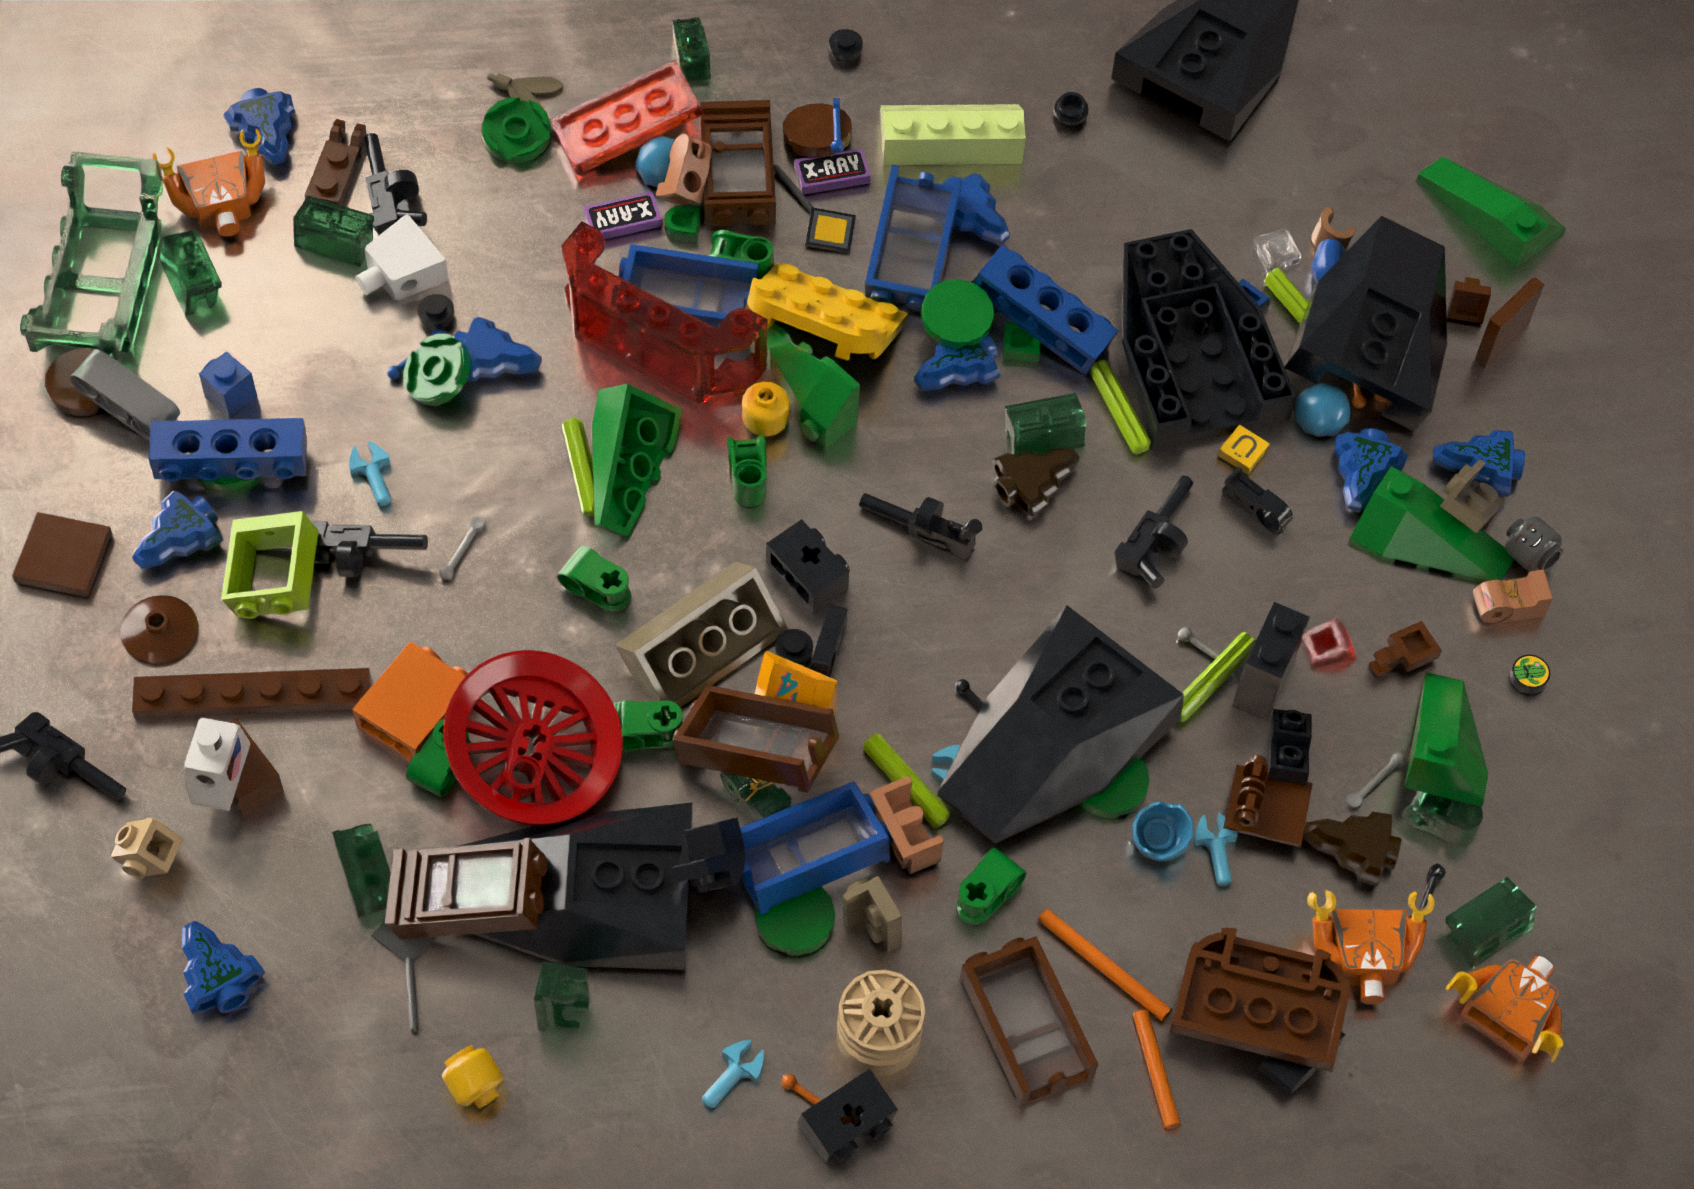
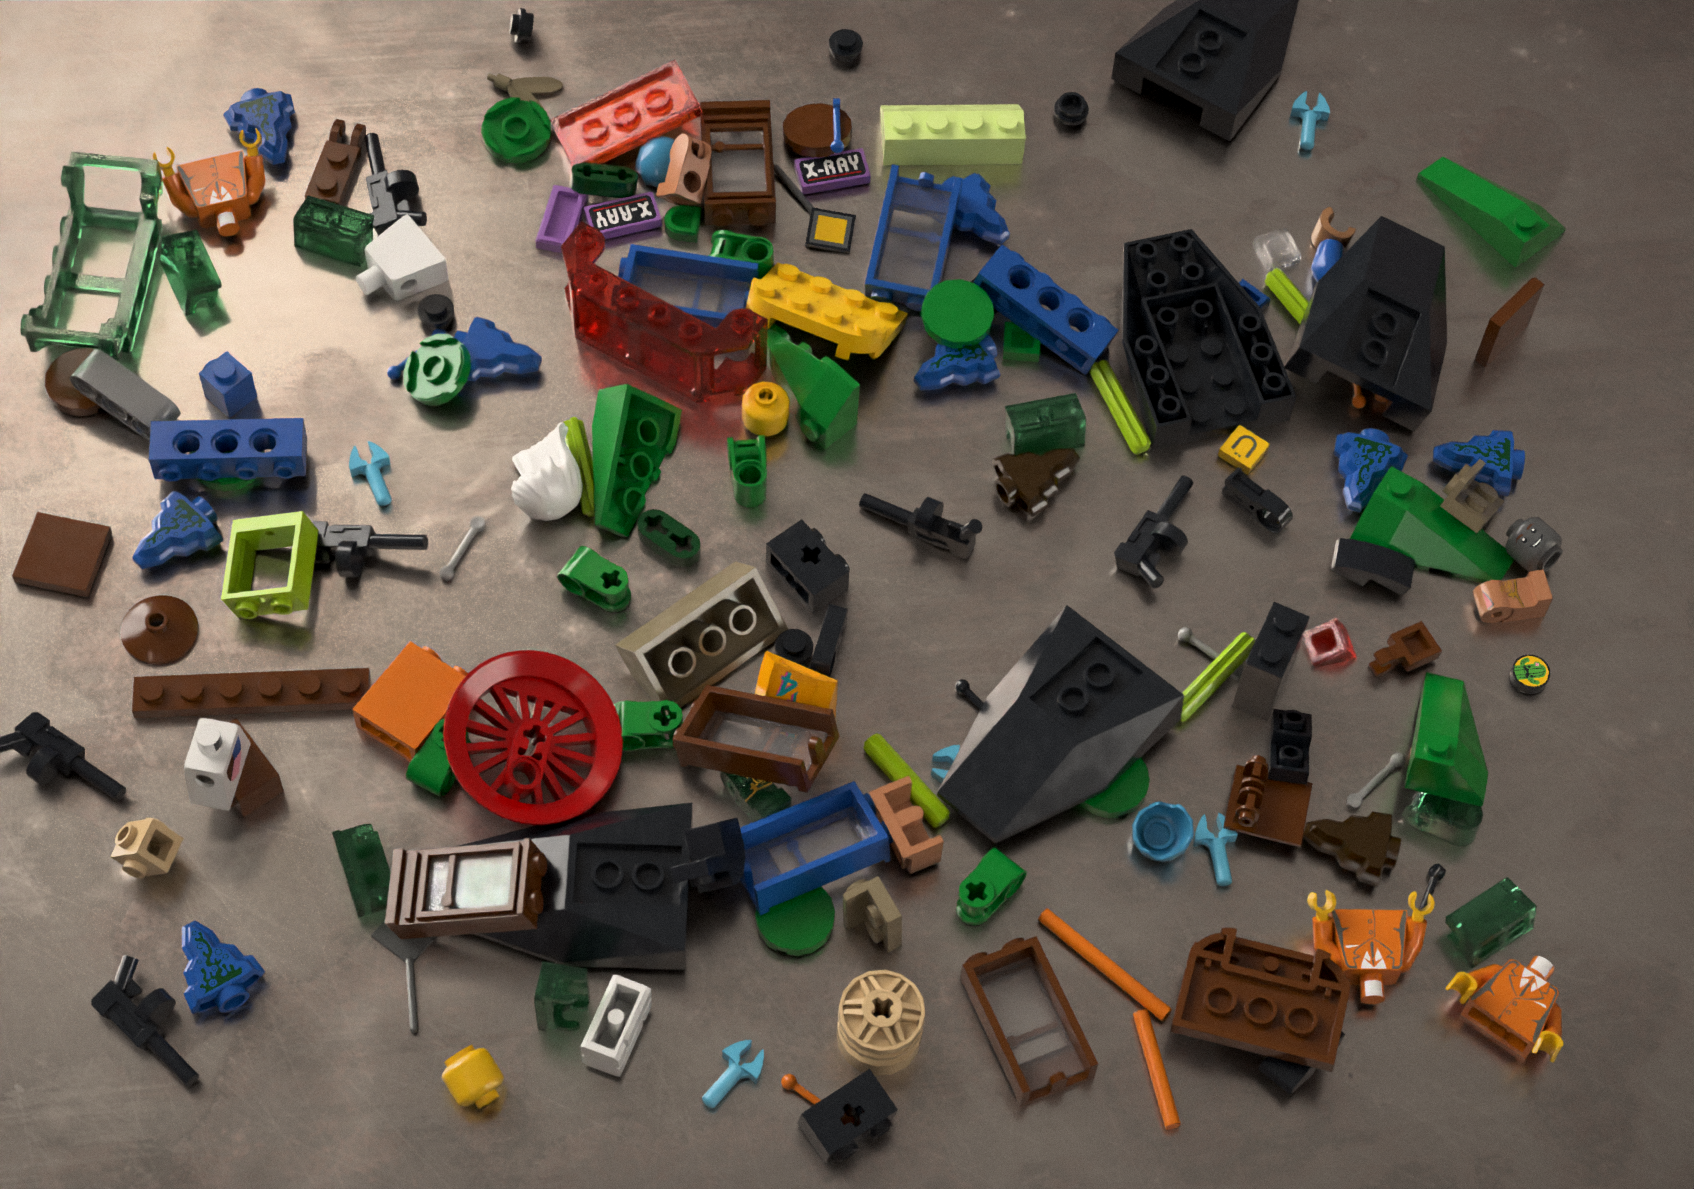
(142, 1019): none -> black piece
(521, 25): none -> black plate
(549, 478): none -> white piece
(560, 218): none -> medium lavender tile
(603, 180): none -> dark green beam
(616, 1025): none -> white brick
(671, 535): none -> dark green beam
(691, 49): clear green leg -> none
(1309, 118): none -> medium azure bar
(1322, 410): dark azure hair -> none
(1366, 561): none -> black slope
(1469, 301): reddish brown tile -> none

